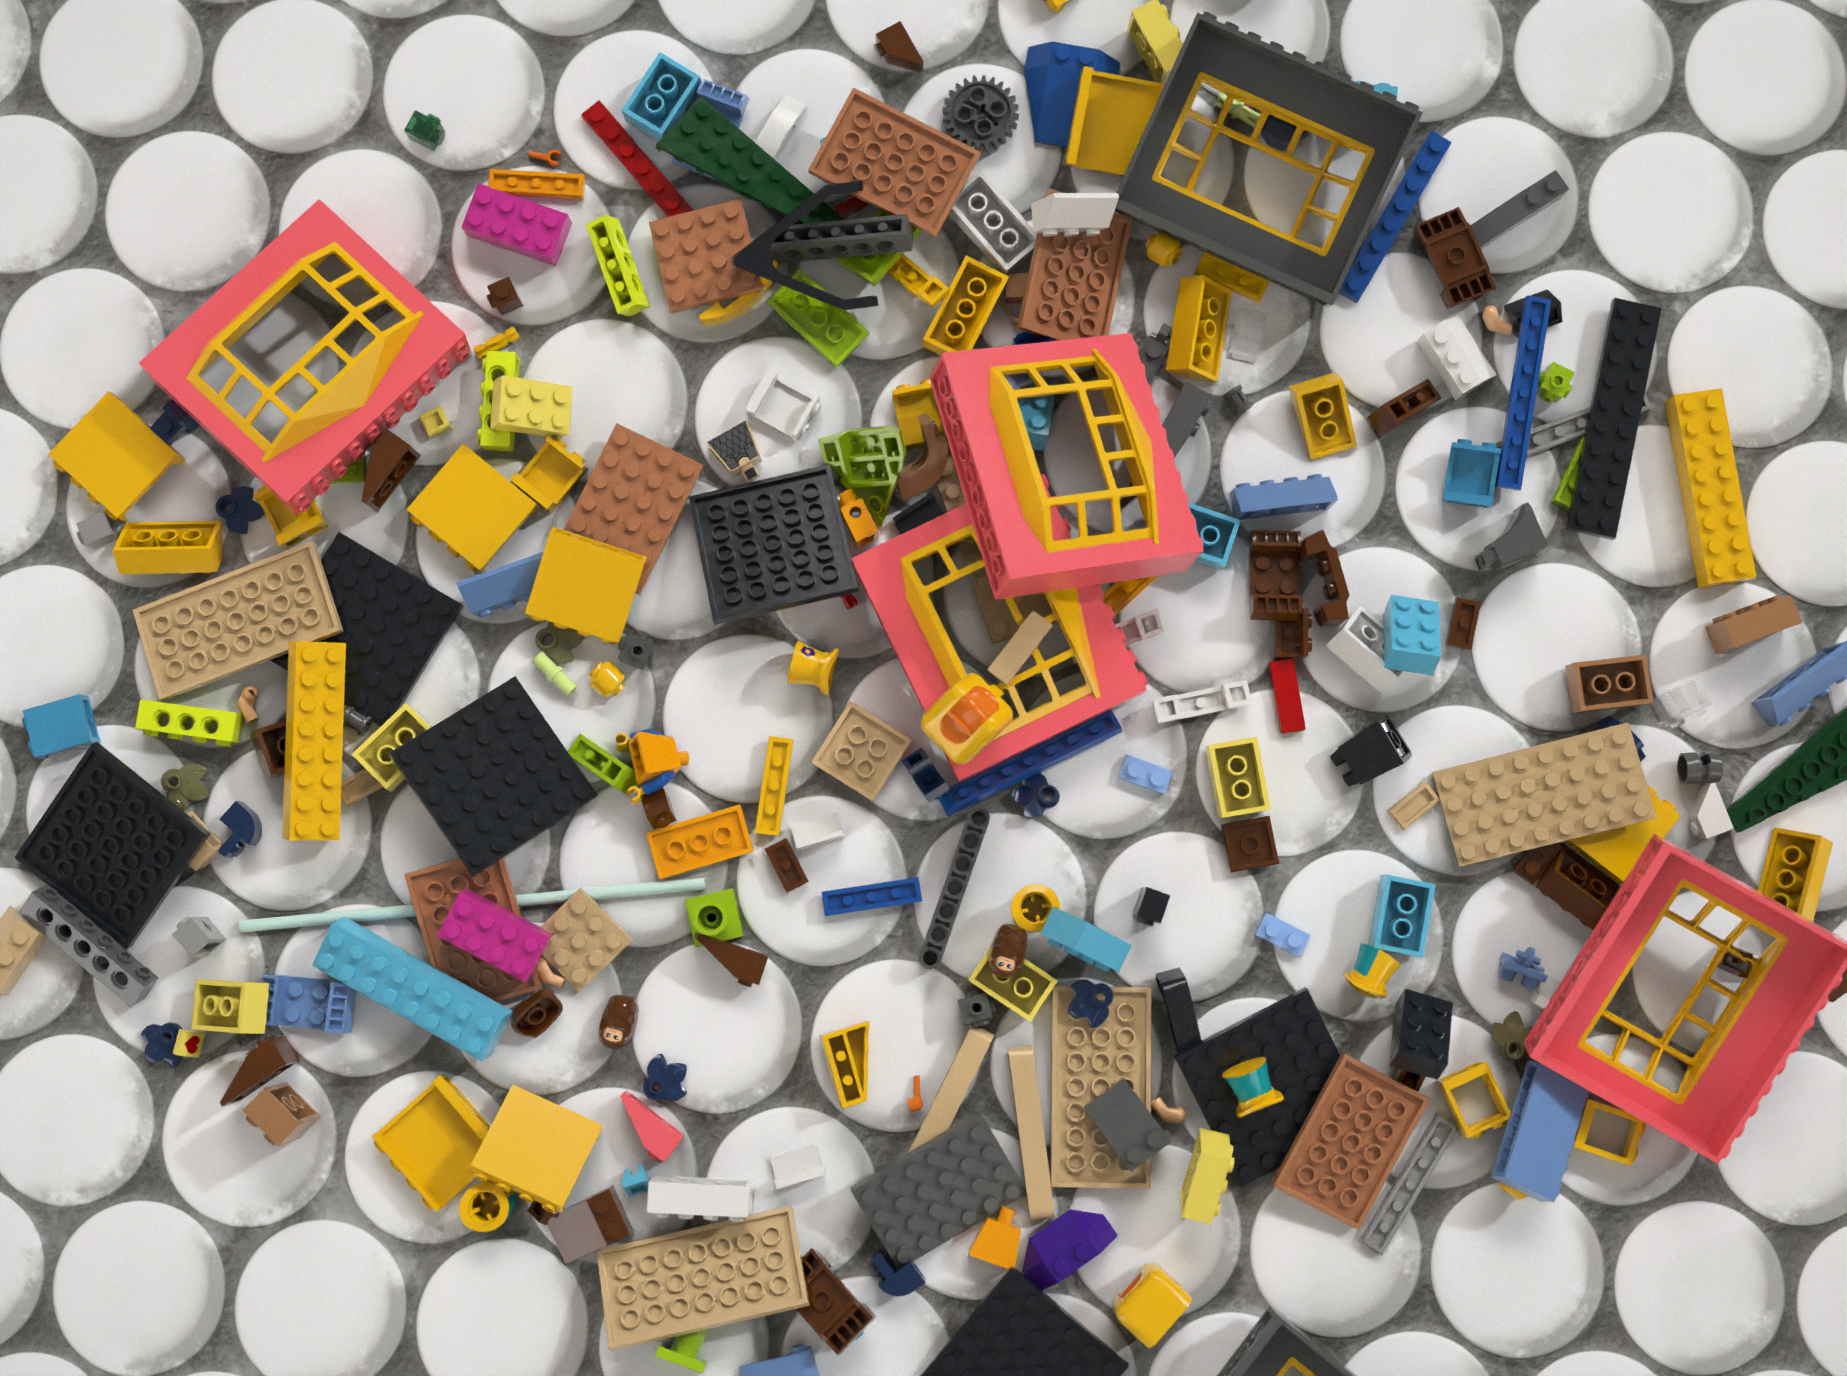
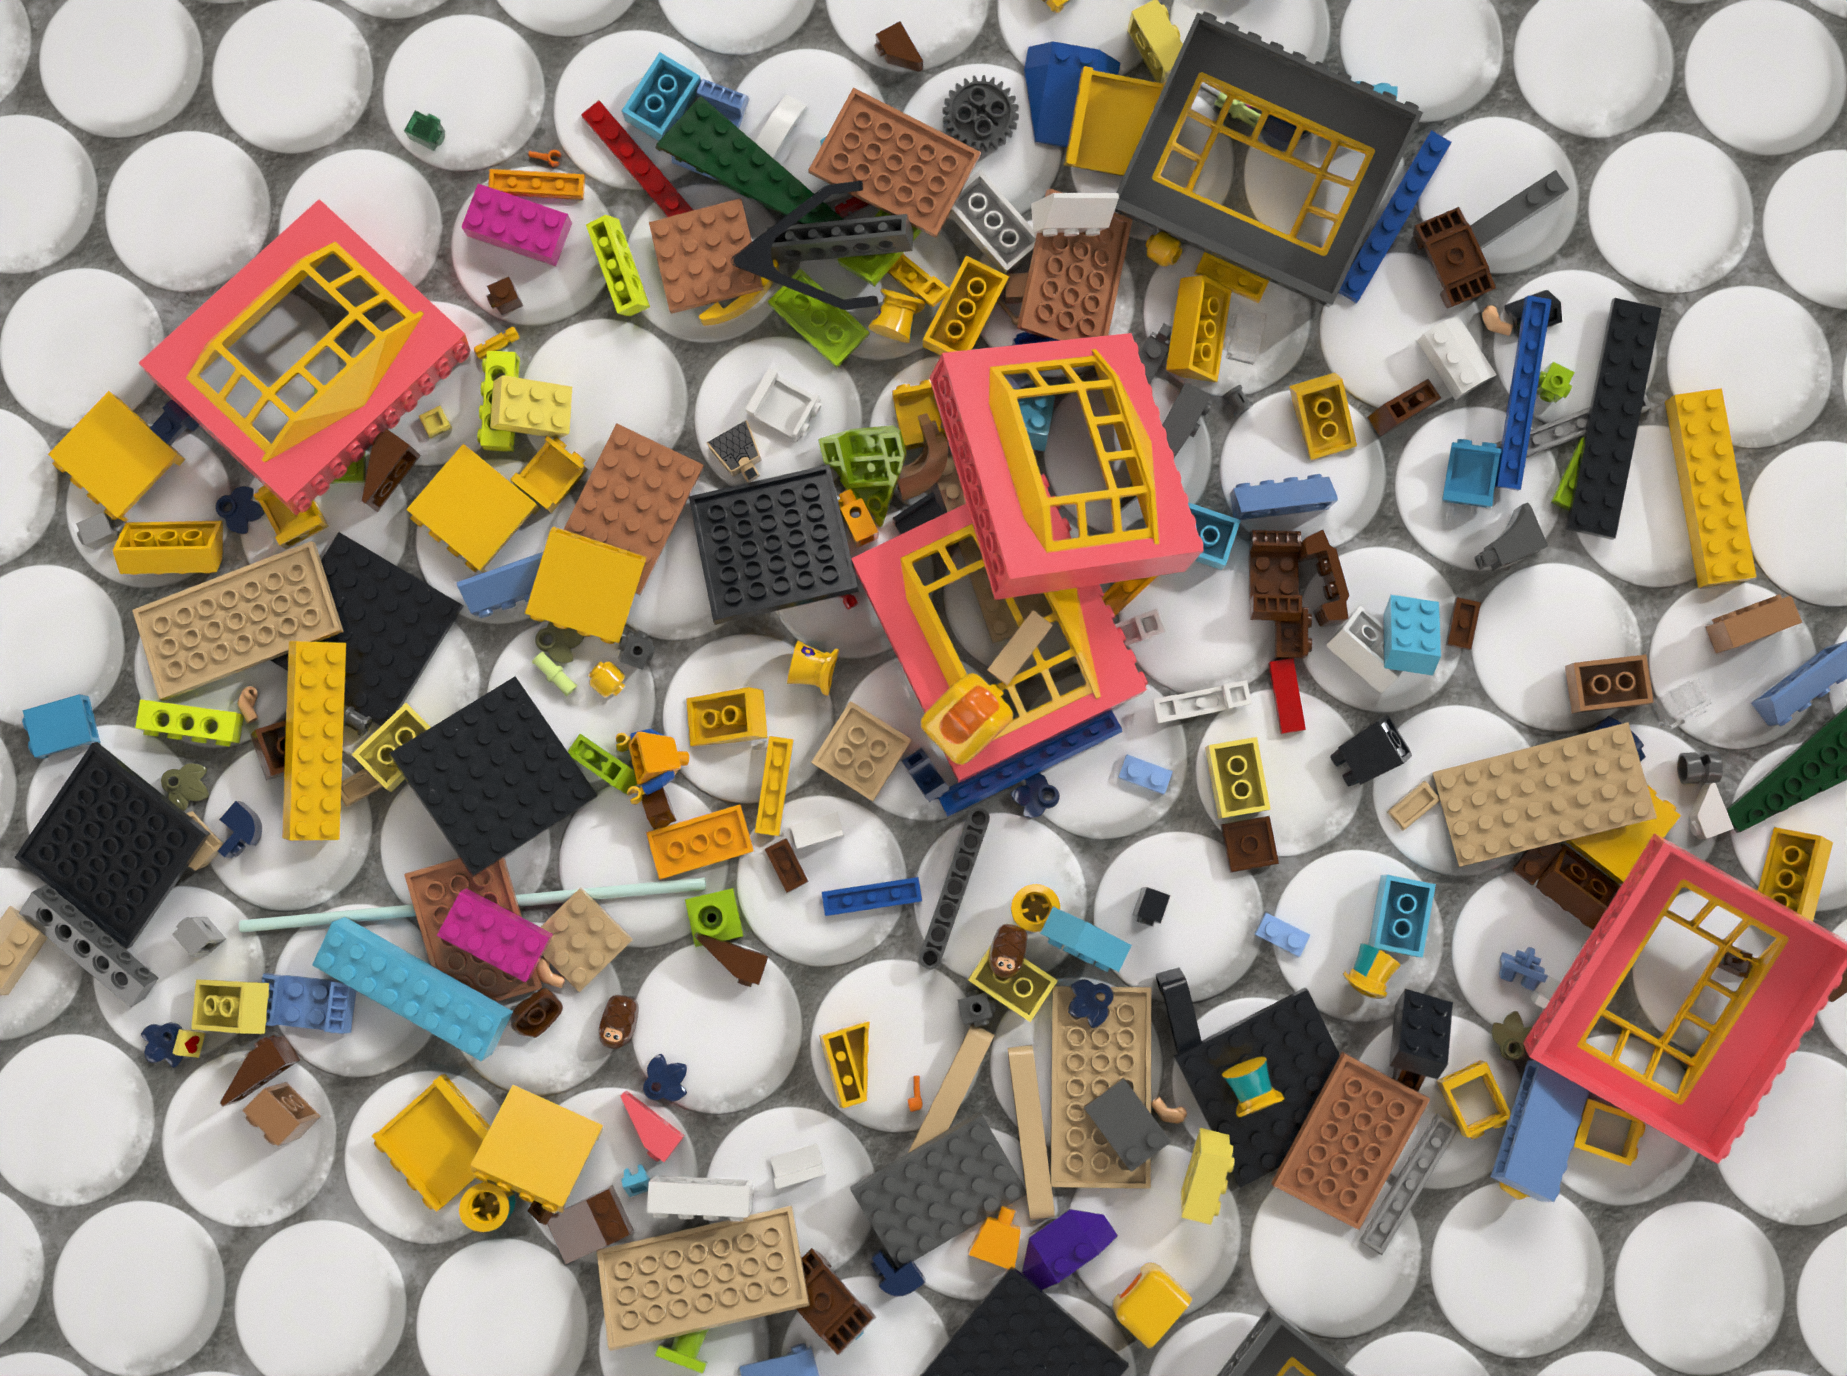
(727, 717): none -> yellow slope
(896, 315): none -> yellow hat

